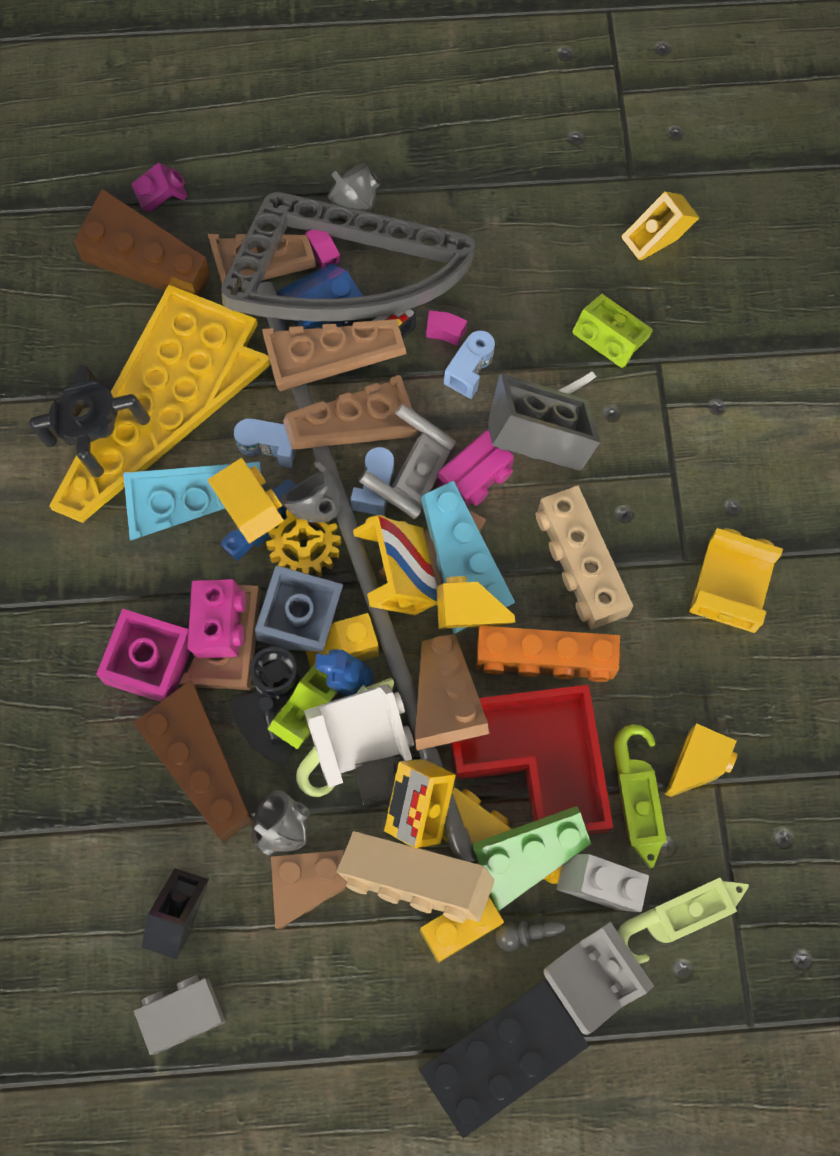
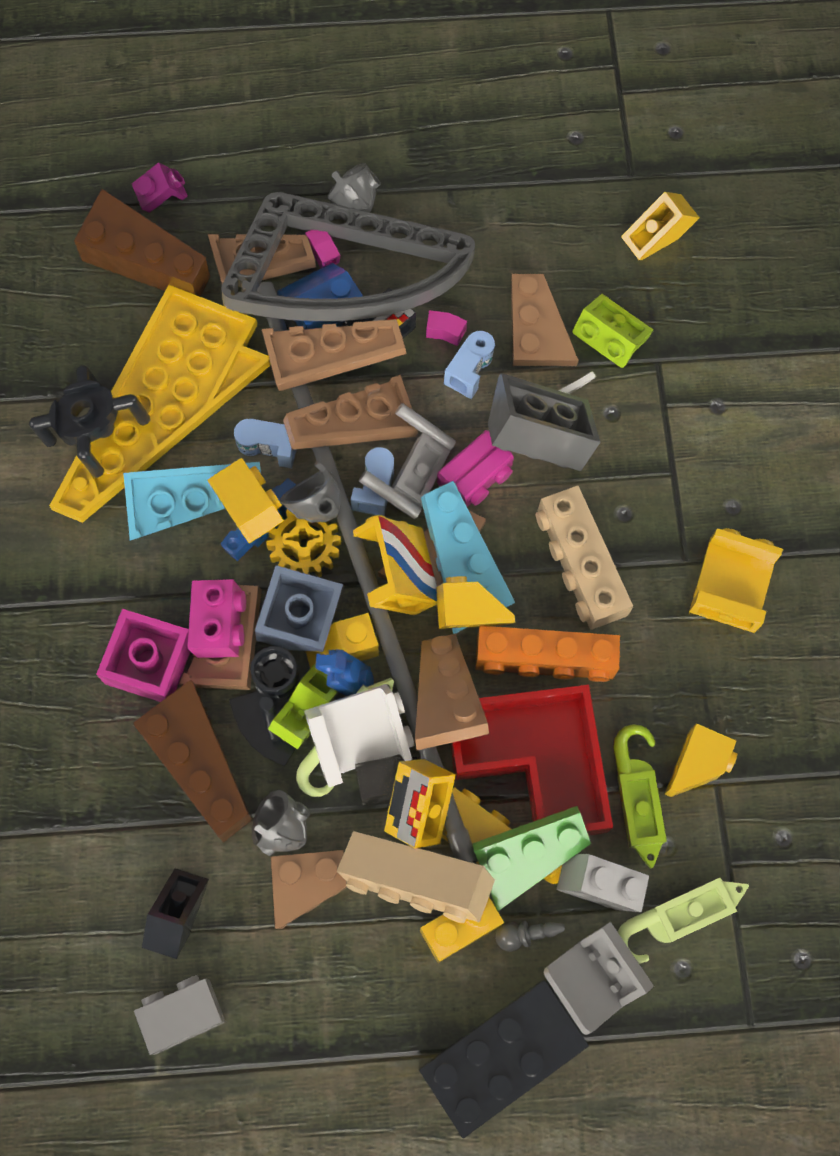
(537, 326): none -> medium nougat wing

